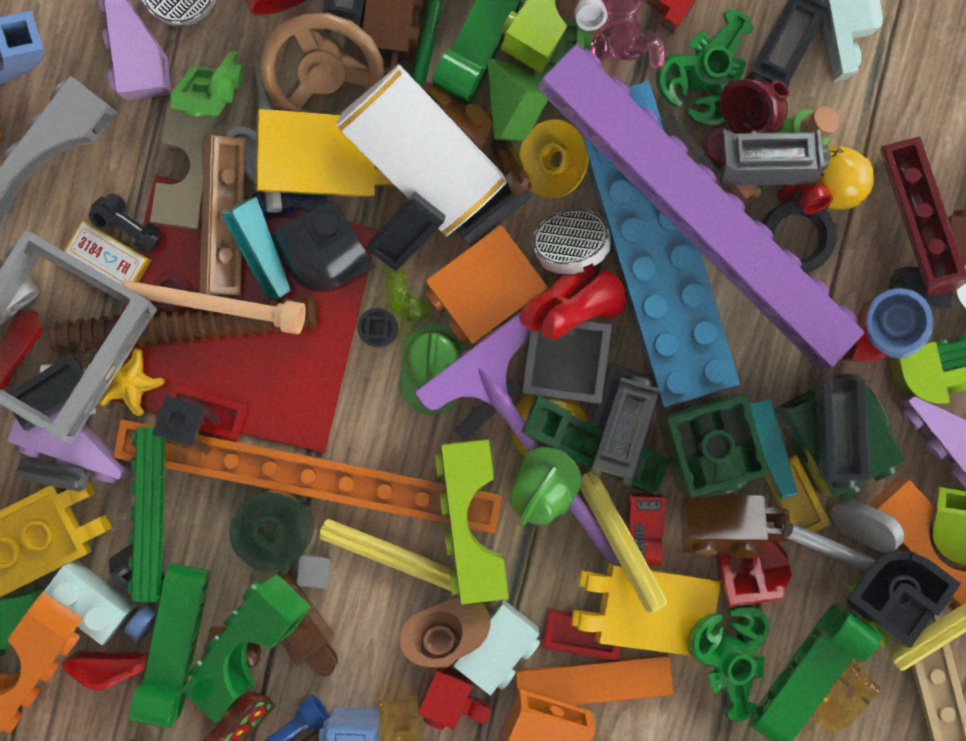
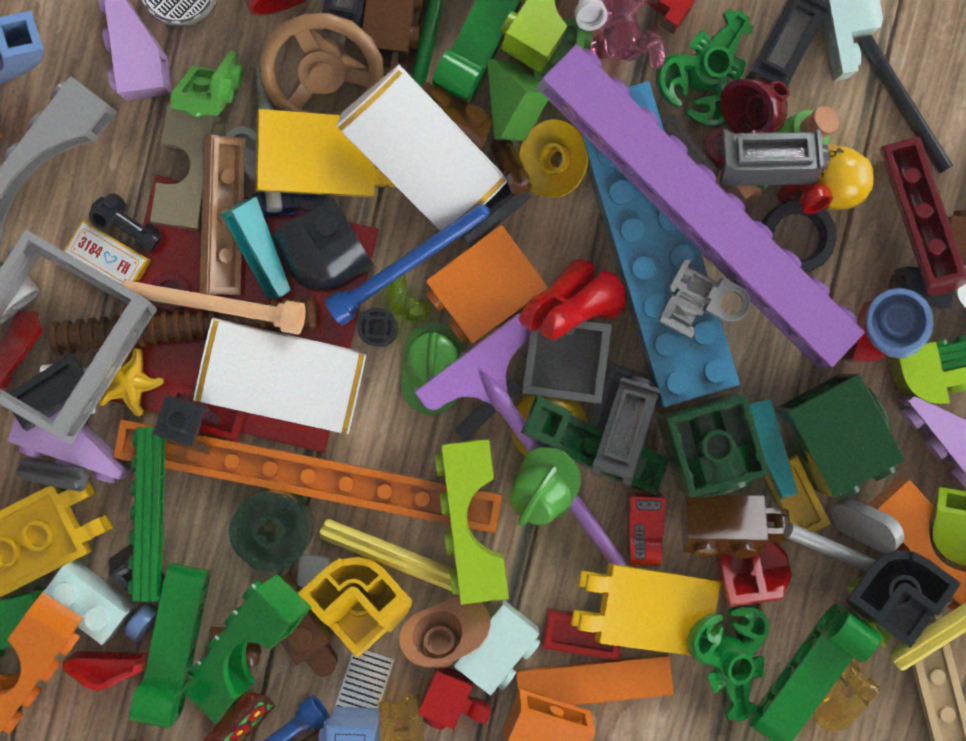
(279, 376): none -> white slope
(345, 304): none -> blue piece
(357, 601): none -> yellow brick
(364, 681): none -> white sticker
(405, 231): black tile -> none
(571, 241): tile -> none
(622, 543): light yellow axle -> none
(693, 296): none -> light grey piece
(842, 431): black window -> none
(905, 103): none -> black bar

